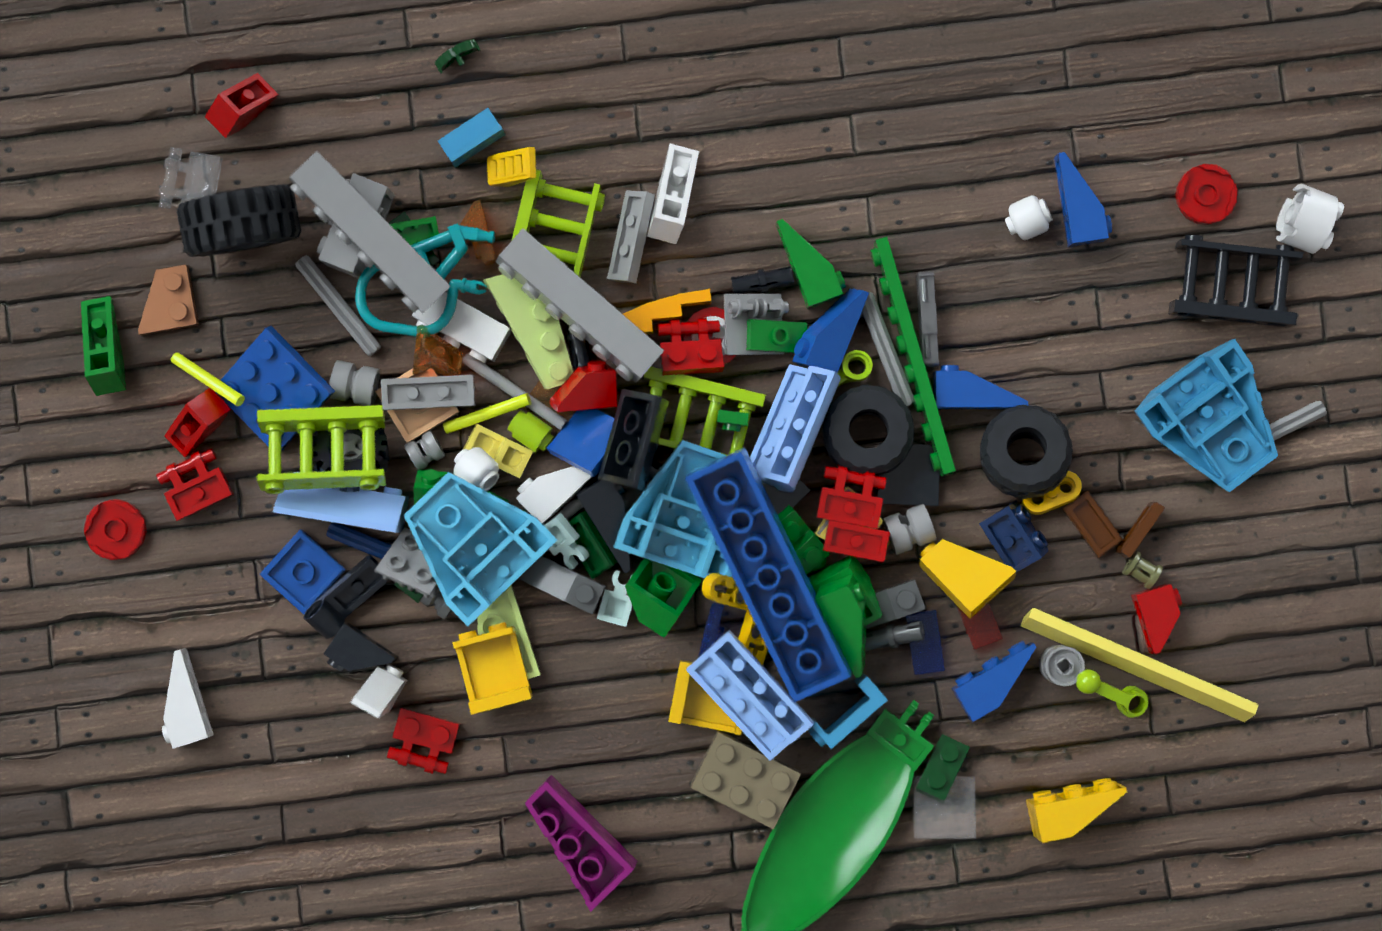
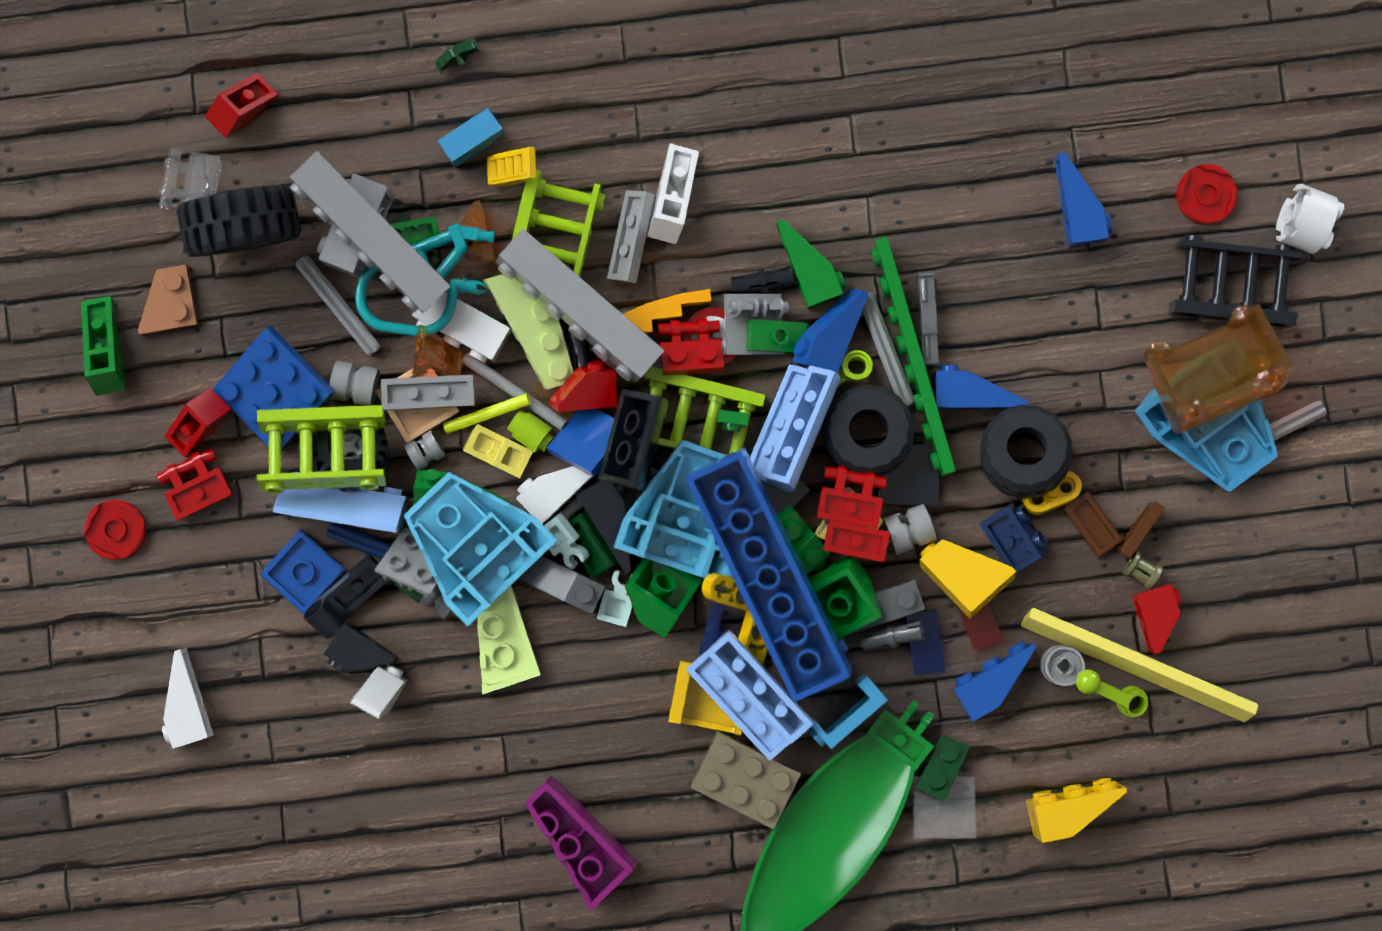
(207, 379): neon yellow bar -> none
(426, 731): red plate -> none
(476, 468): white head -> none
(492, 668): yellow panel -> none
(845, 613): green slope -> none
(1028, 217): white head -> none
(1218, 370): none -> clear orange windscreen

